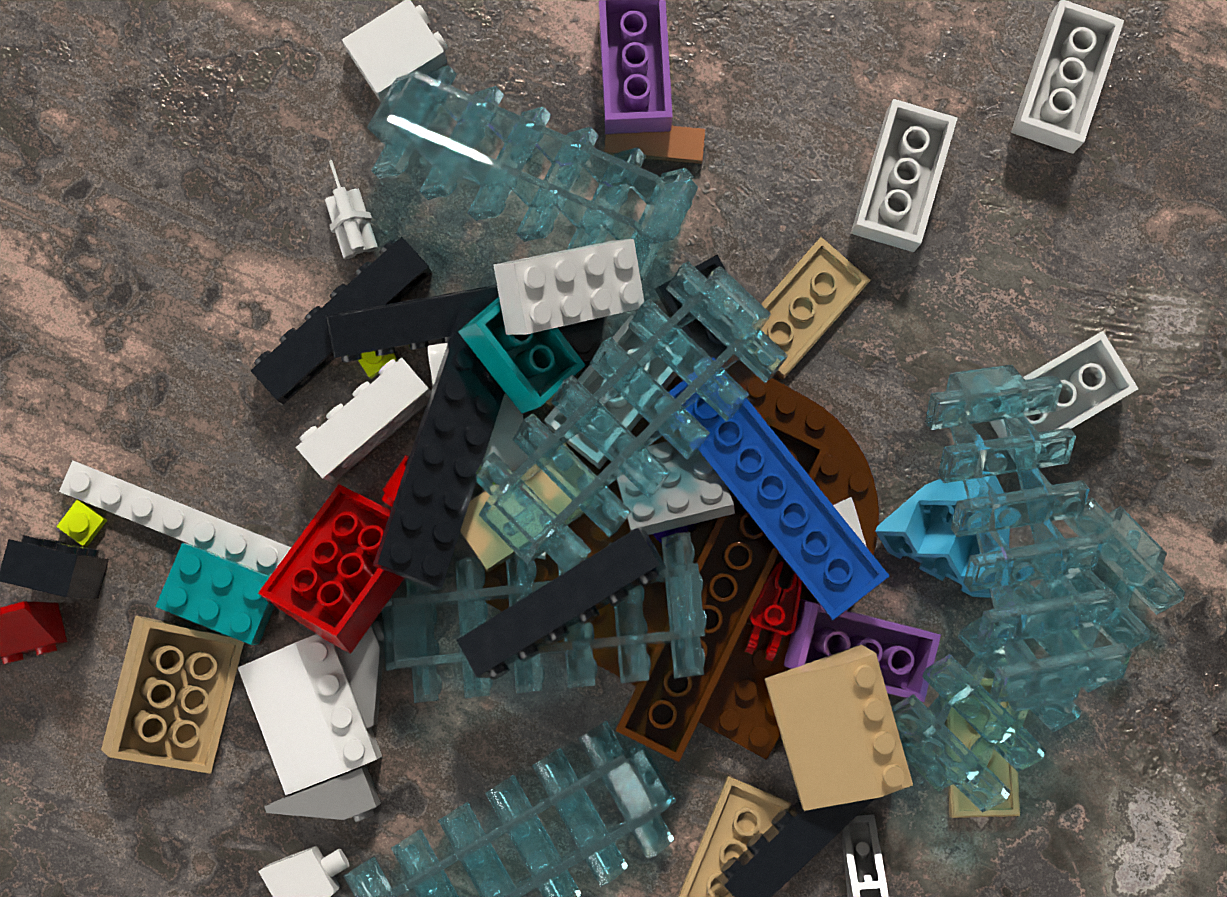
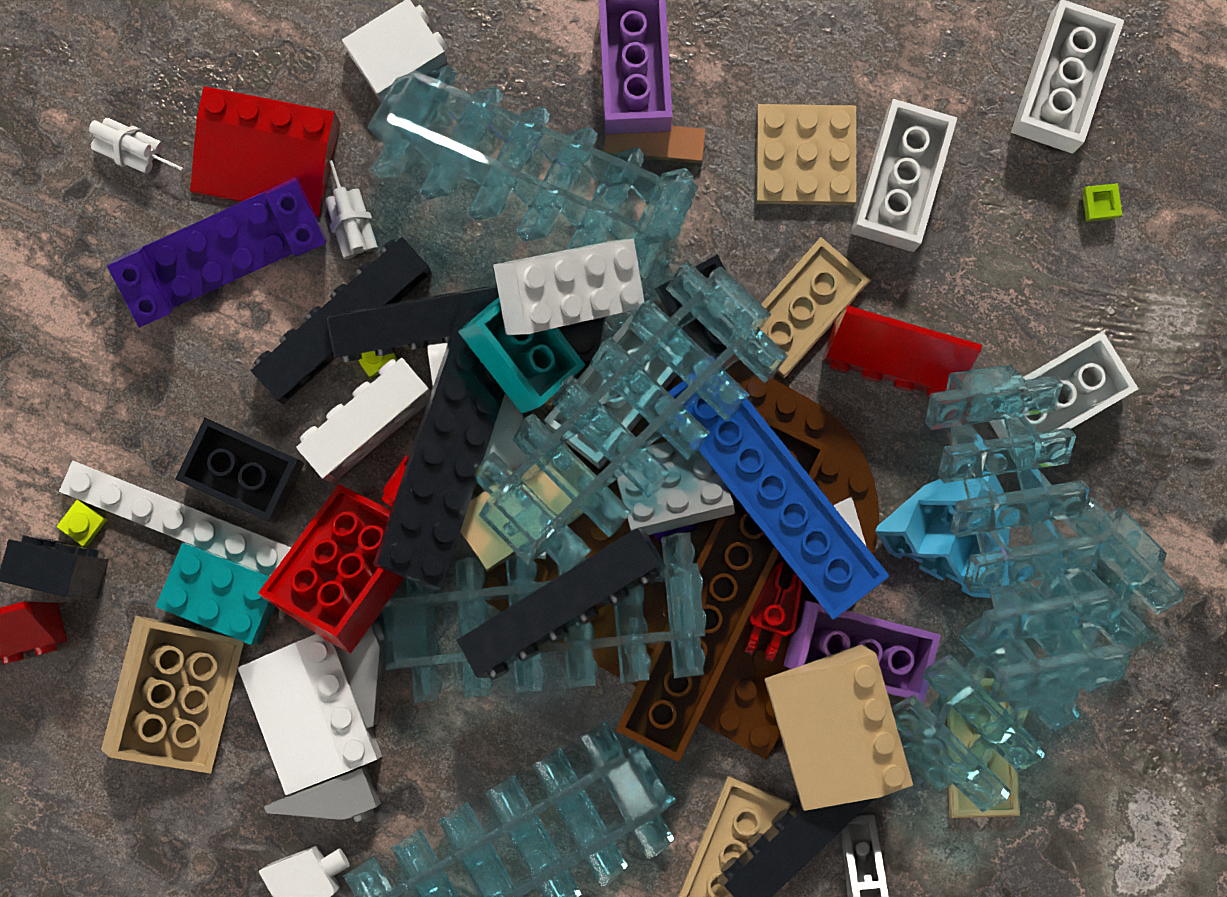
(126, 145): none -> white piece
(216, 251): none -> dark purple plate
(240, 470): none -> black brick
(259, 143): none -> red slope
(806, 154): none -> tan plate
(896, 351): none -> red slope
(1102, 202): none -> lime plate

